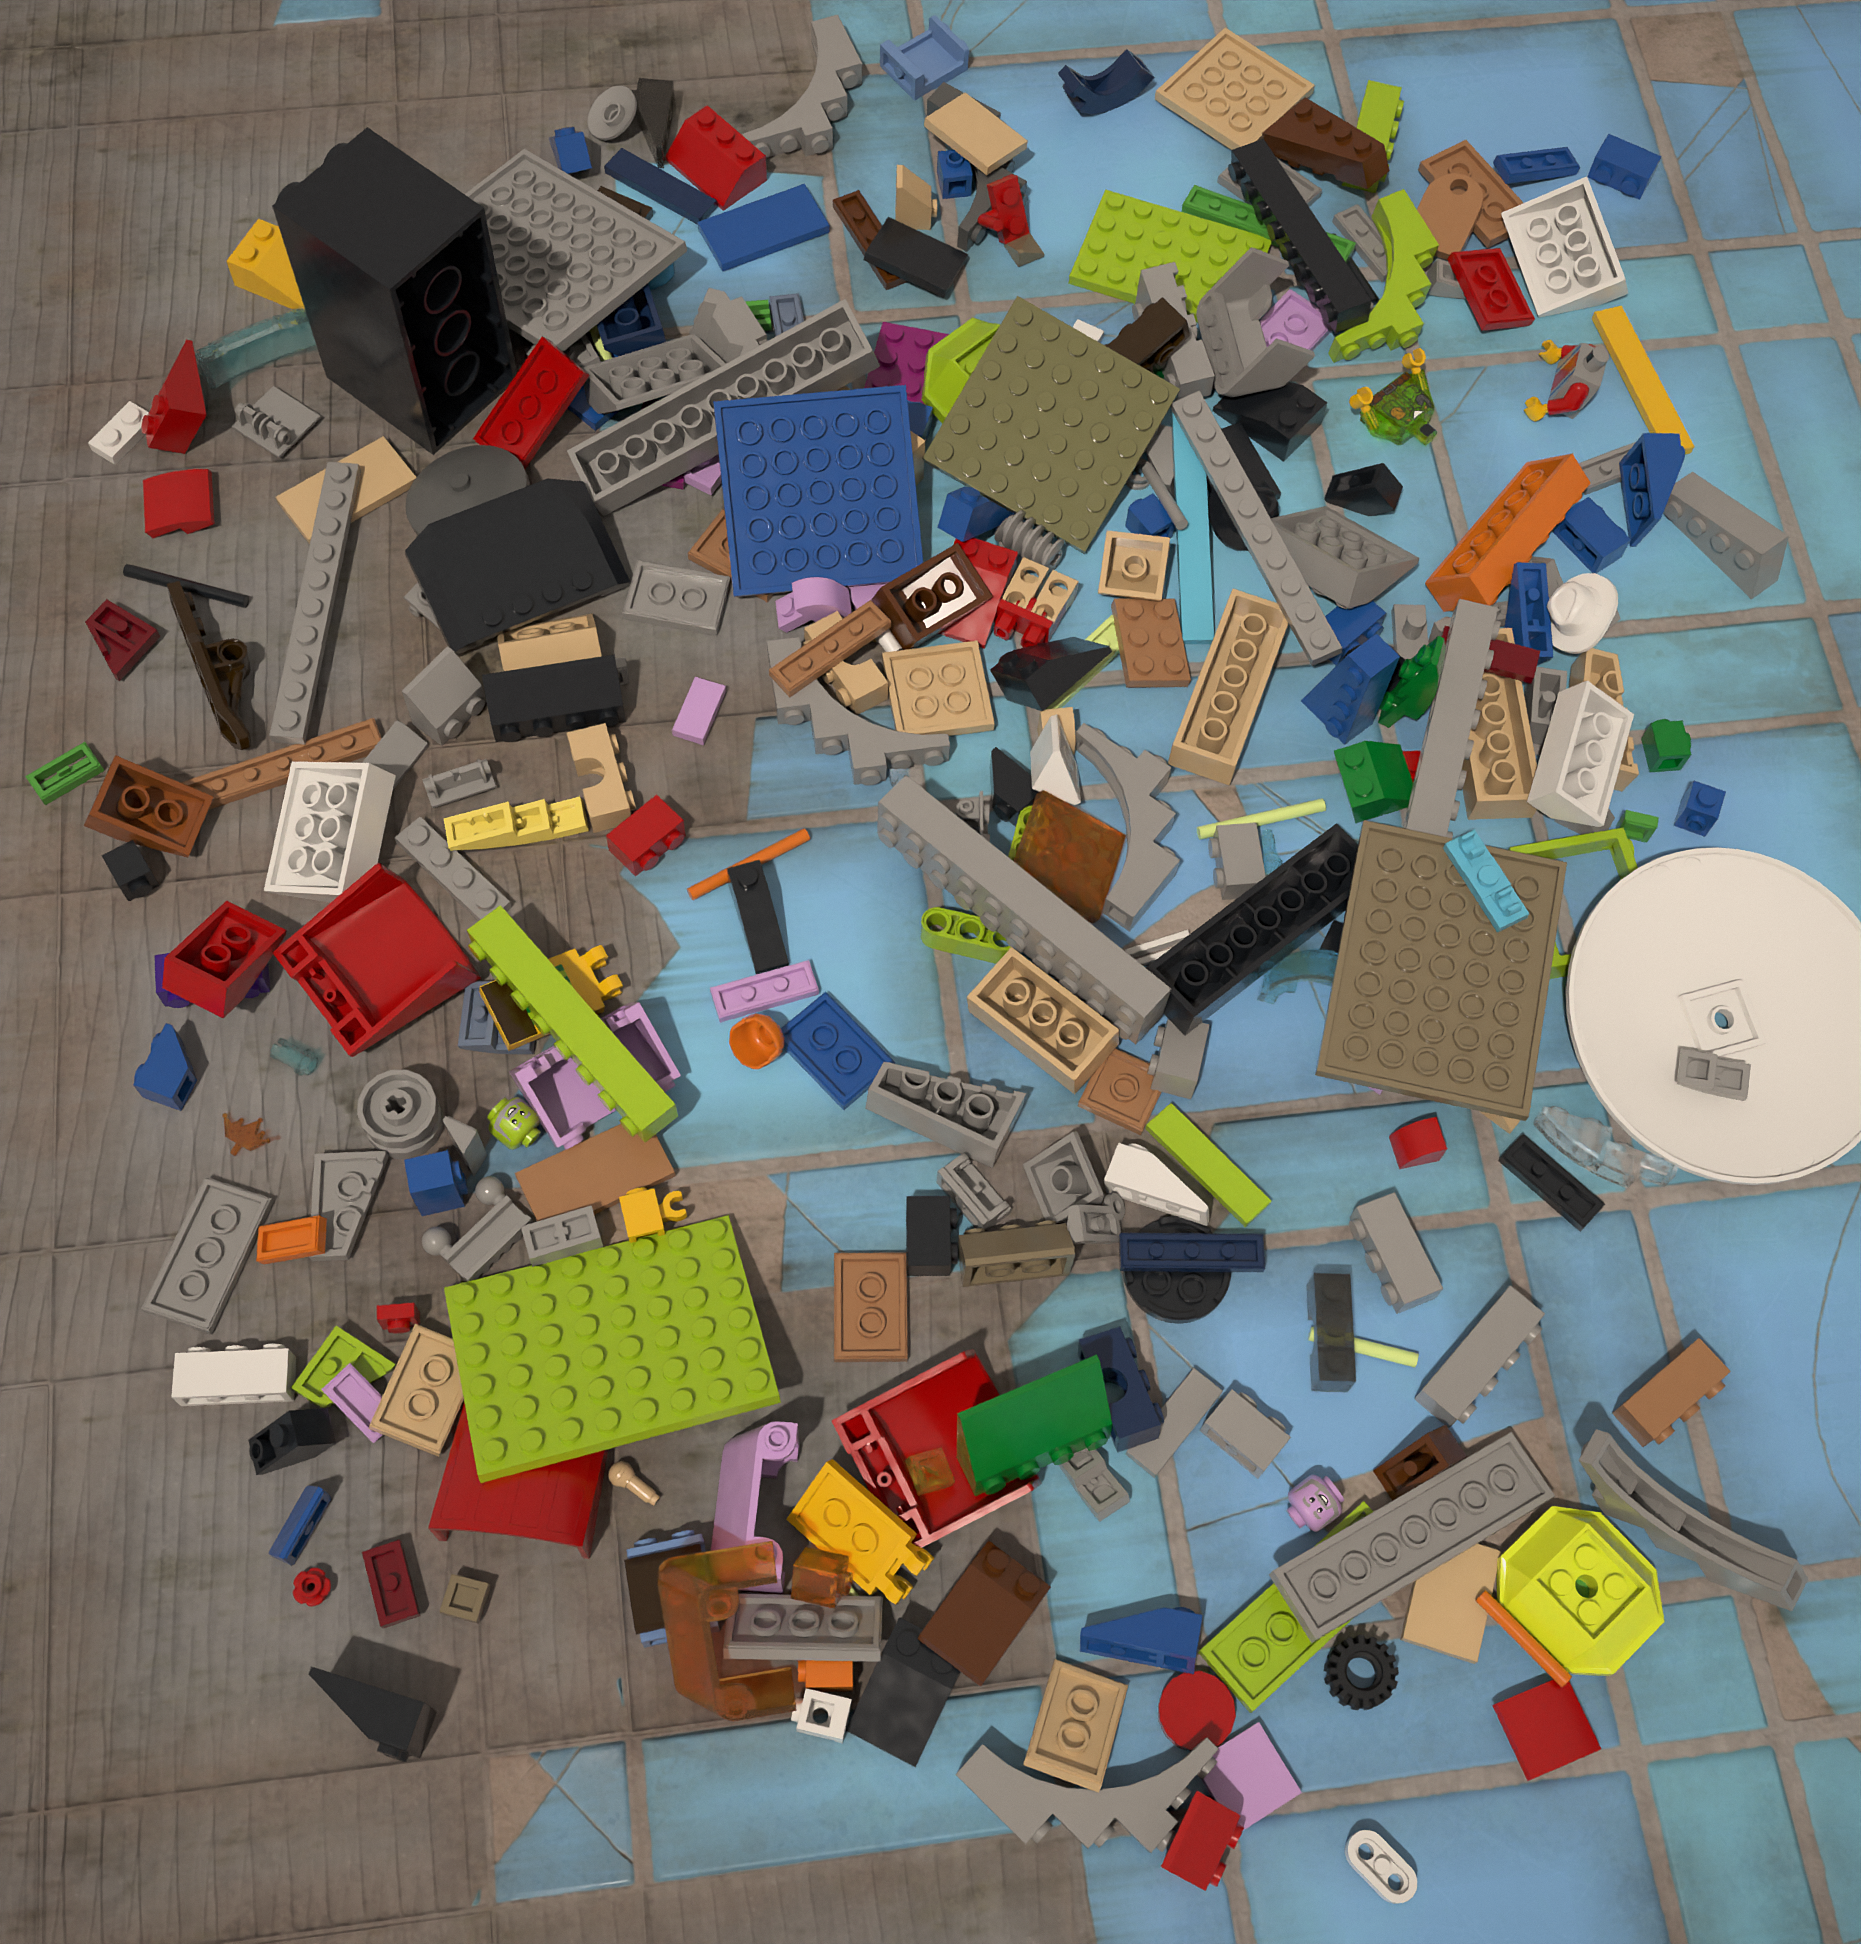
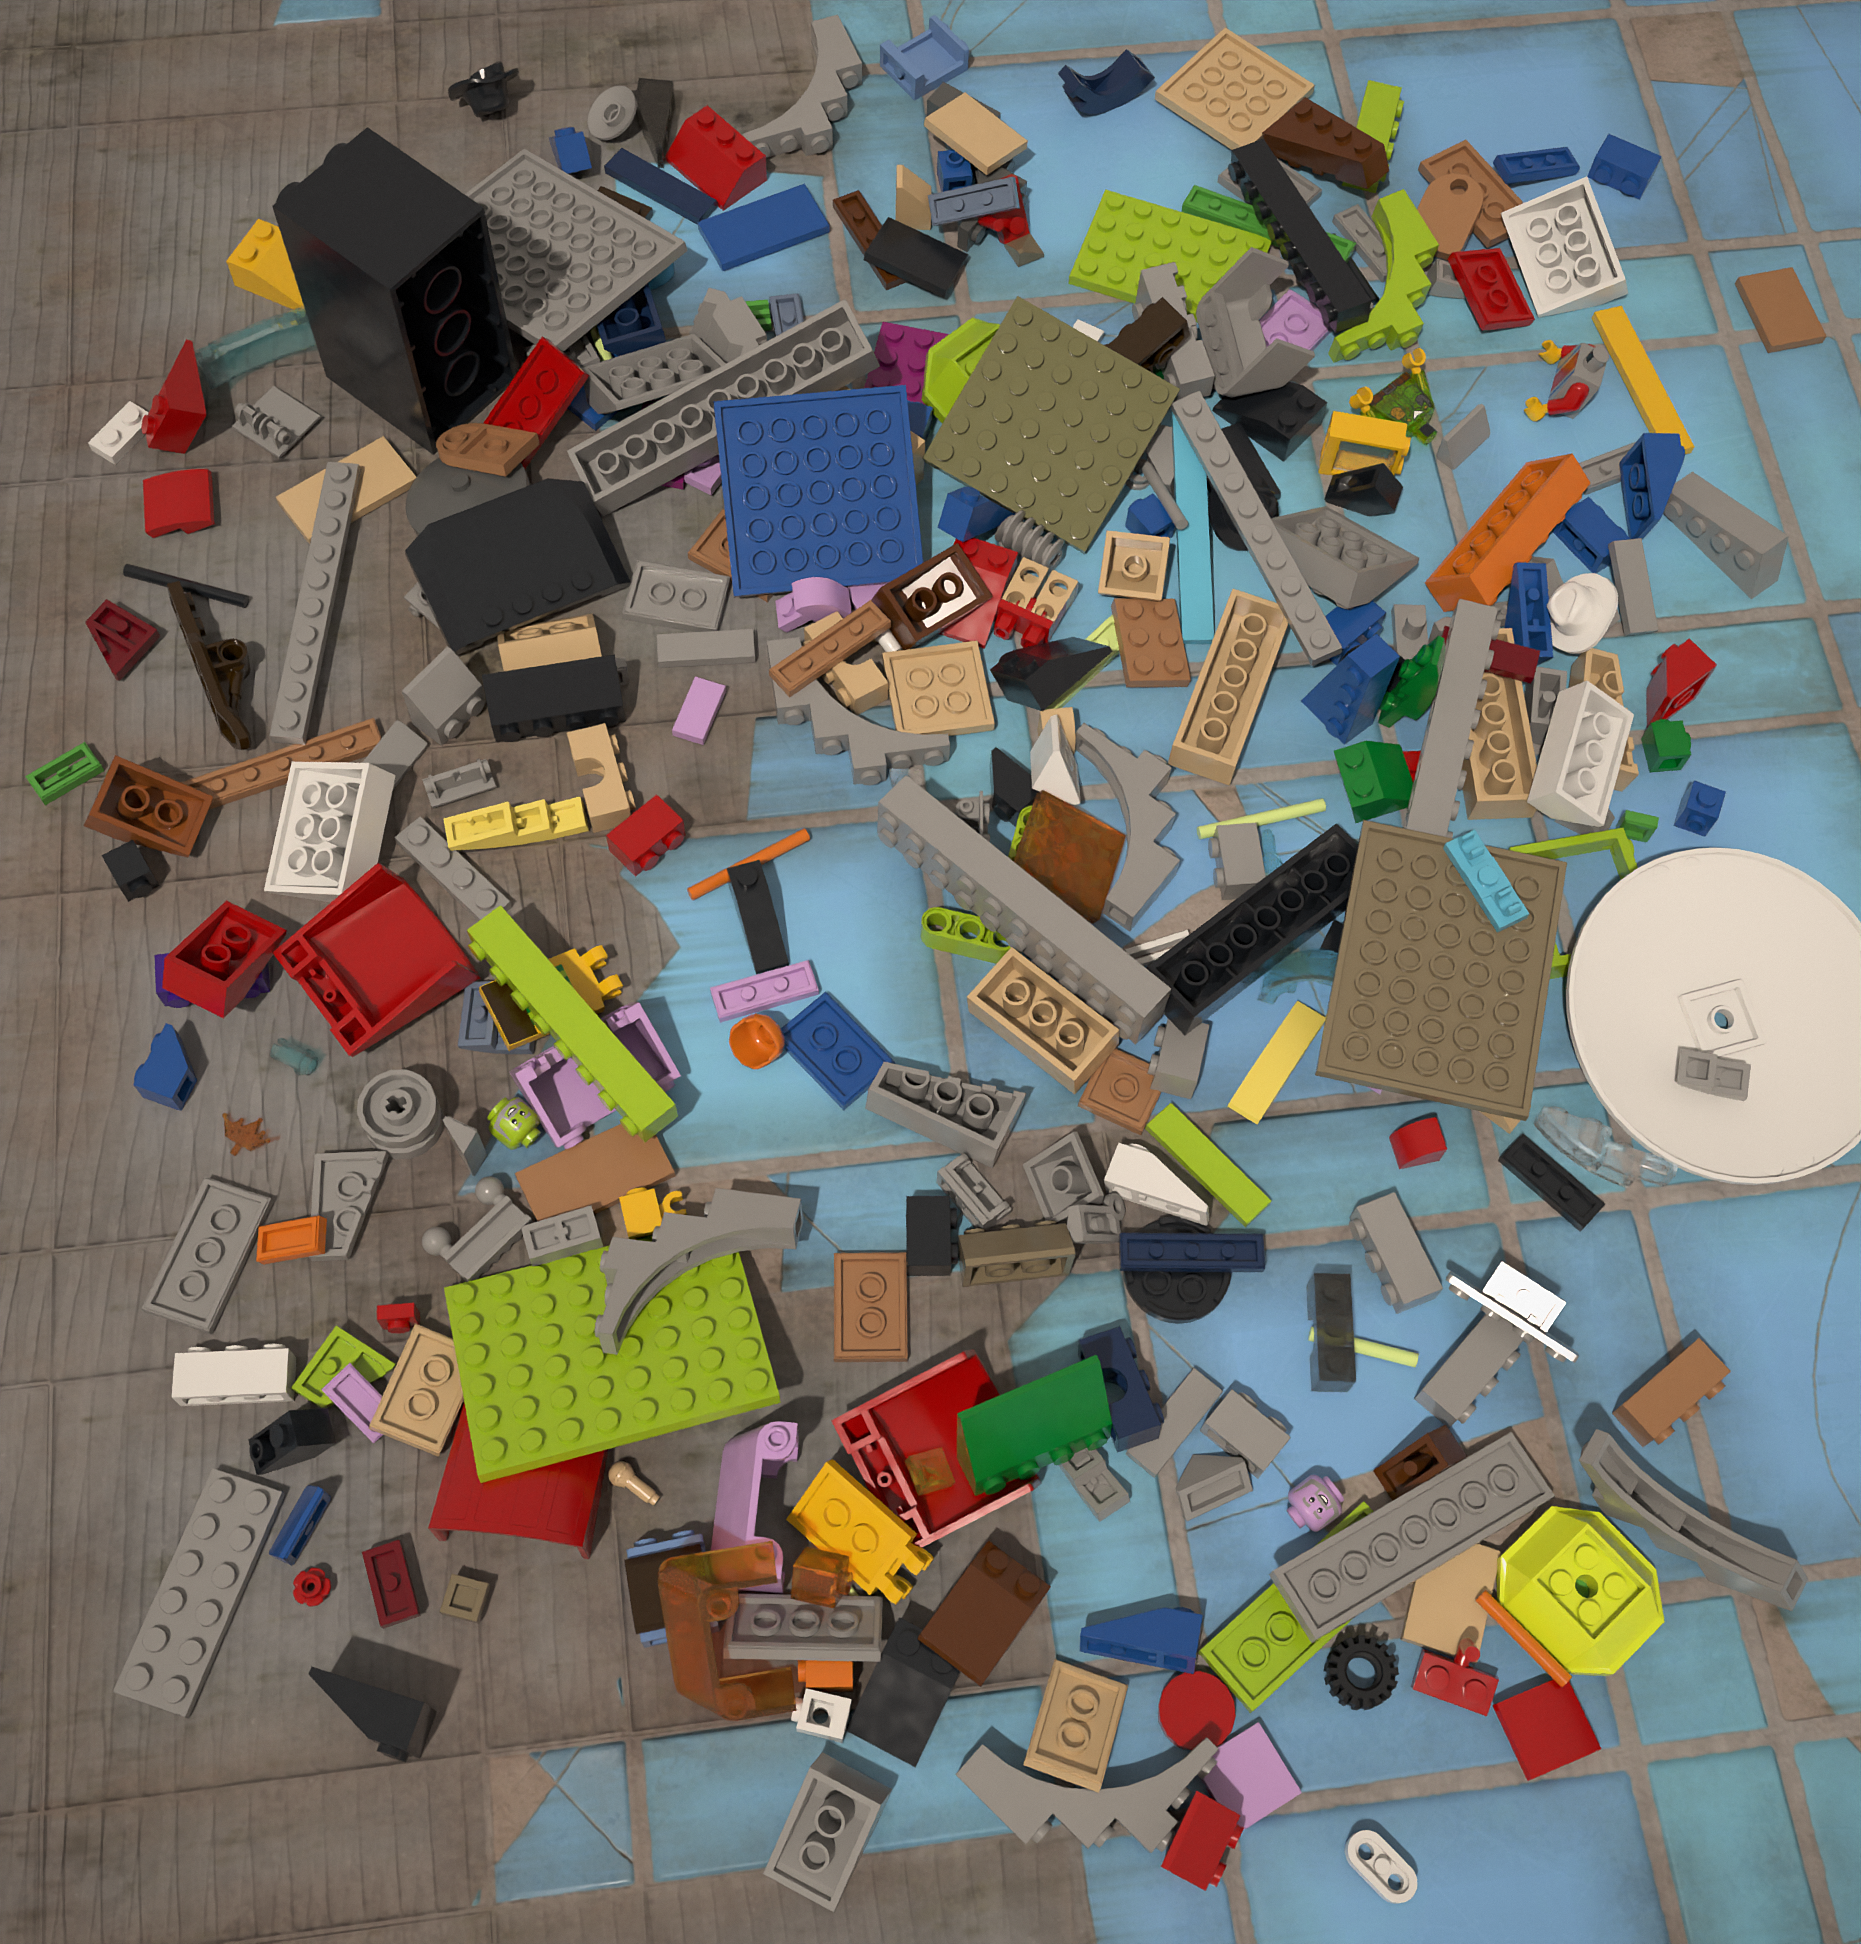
(199, 1593): none -> light grey plate
(436, 1182): blue brick -> none
(485, 89): none -> black hat
(485, 447): none -> medium nougat tile
(705, 648): none -> light grey tile
(730, 1224): none -> light grey arch
(827, 1831): none -> light grey slope
(973, 201): none -> sand blue tile
(1211, 1483): none -> light grey slope
(1277, 1062): none -> light yellow slope
(1363, 444): none -> yellow window
(1455, 1679): none -> red plate
(1464, 438): none -> light grey slope
(1521, 1302): none -> bracket
(1633, 587): none -> light grey tile
(1677, 680): none -> red slope
(1780, 310): none -> medium nougat tile

